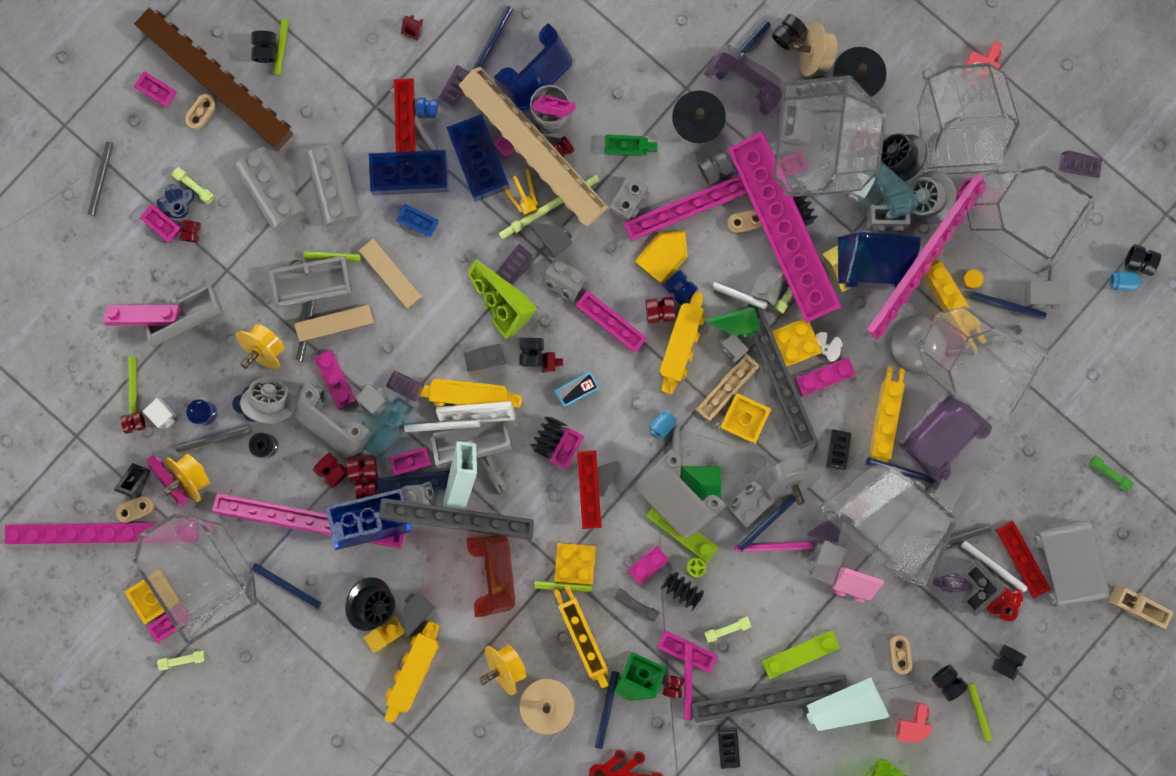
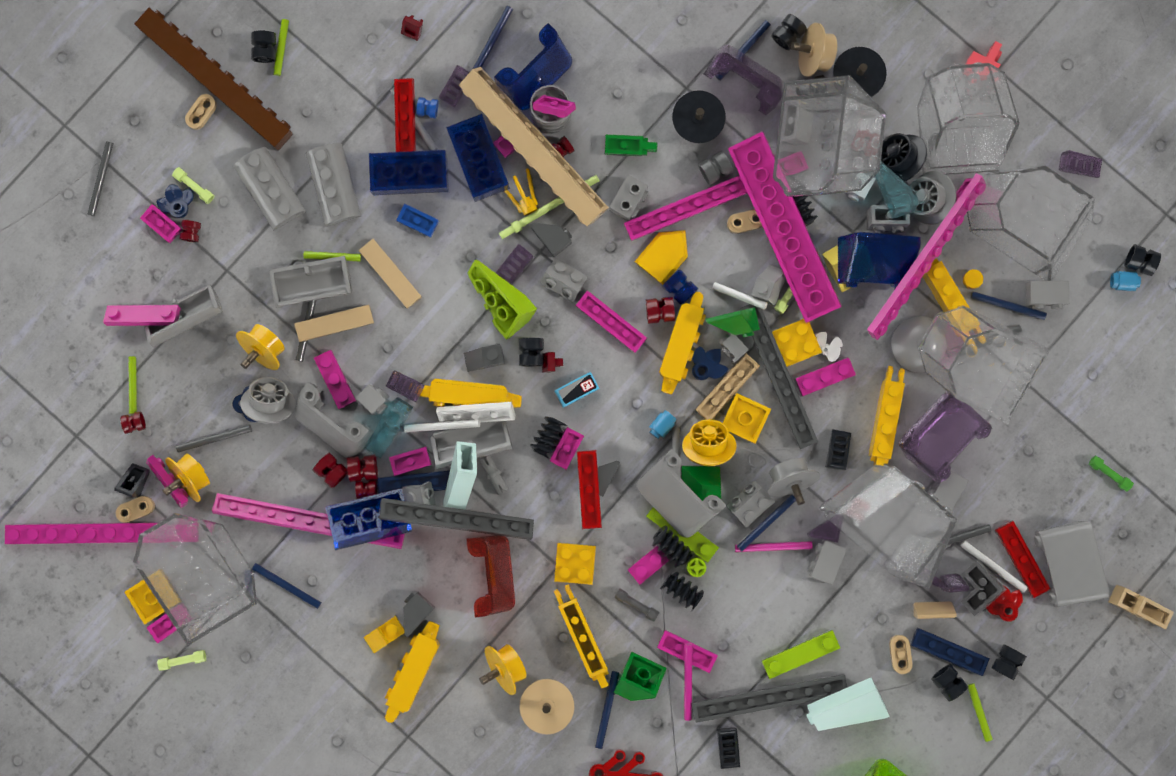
(155, 89): dark pink plate -> none
(160, 414): white brick -> none
(201, 412): clear blue wheel -> none
(263, 445): black wheel -> none
(369, 604): black piece -> none
(561, 586): lime bar -> none
(672, 546): none -> black piece
(673, 681): dark red wheel -> none
(709, 443): none -> yellow piece
(710, 362): none -> dark blue plate
(712, 635): yellowish green bar -> none
(856, 584): bright pink slope -> none
(905, 471): dark blue bar -> none
(914, 730): coral brick -> none
(931, 610): none -> tan slope
(949, 651): none -> dark blue tile

